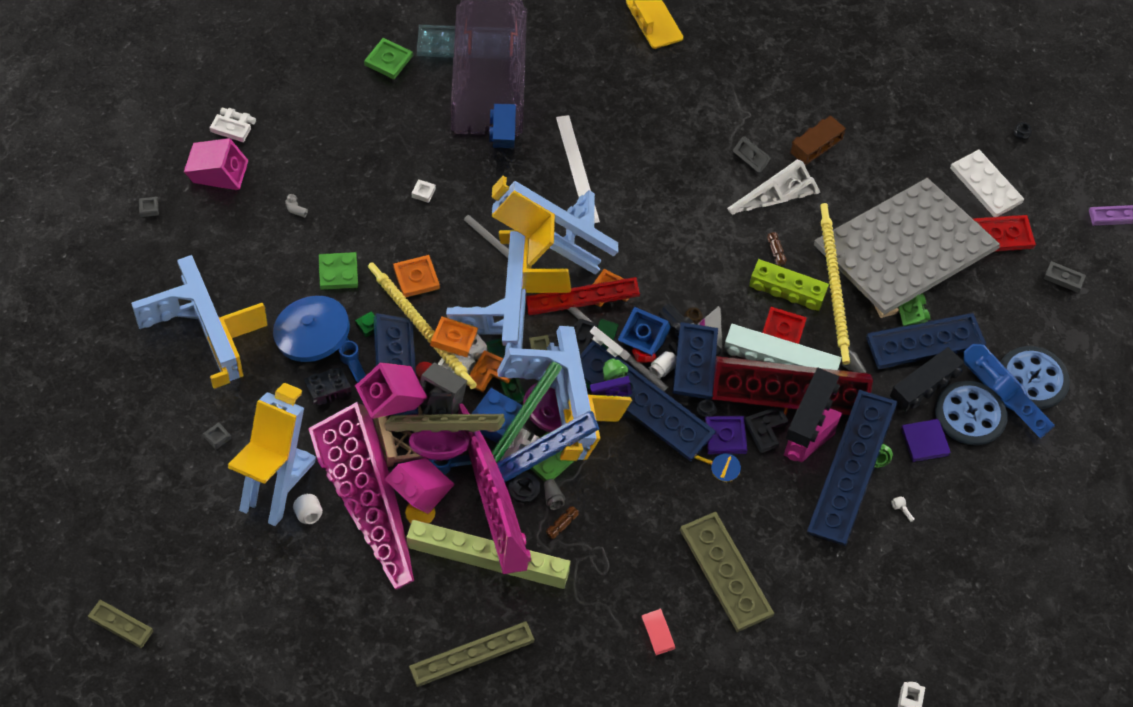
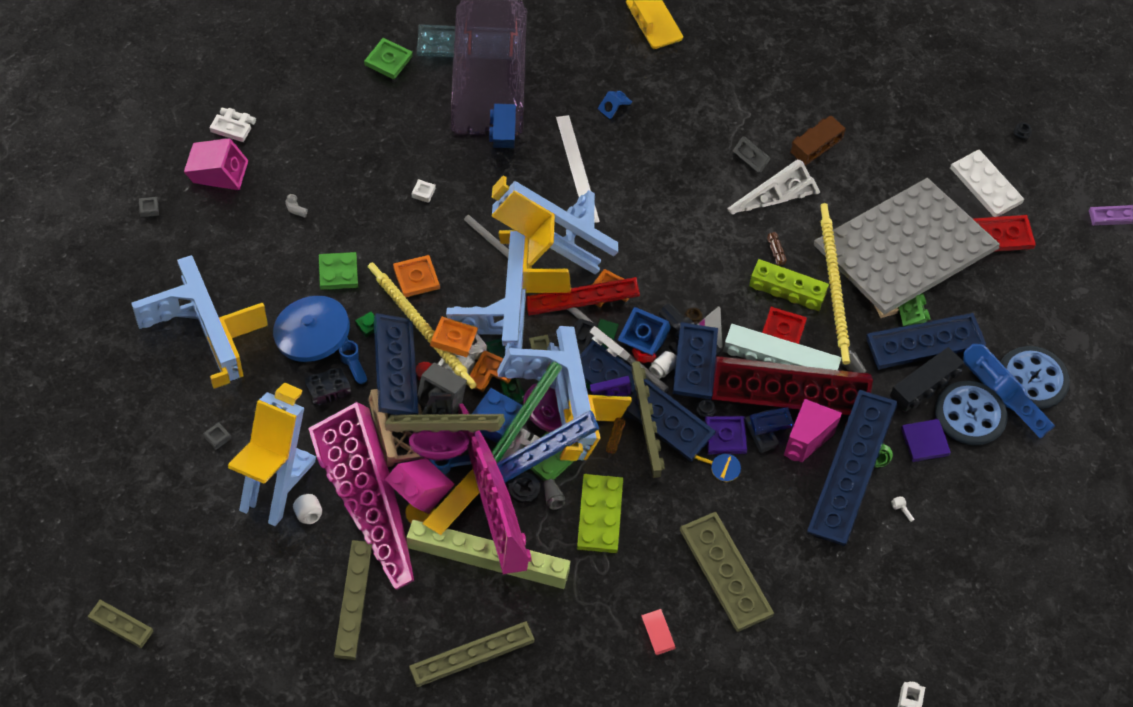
(353, 600): none -> olive plate
(390, 390): dark pink slope -> none
(453, 504): none -> yellow sticker
(562, 522): reddish brown axle -> none
(600, 513): none -> lime plate
(614, 369): bright green cone -> none
(615, 435): none -> clear orange axle
(616, 98): none -> blue bracket
(649, 427): none -> olive plate
(771, 421): none -> clear blue plate
(812, 408): black brick -> none
(1064, 276): dark grey plate -> none

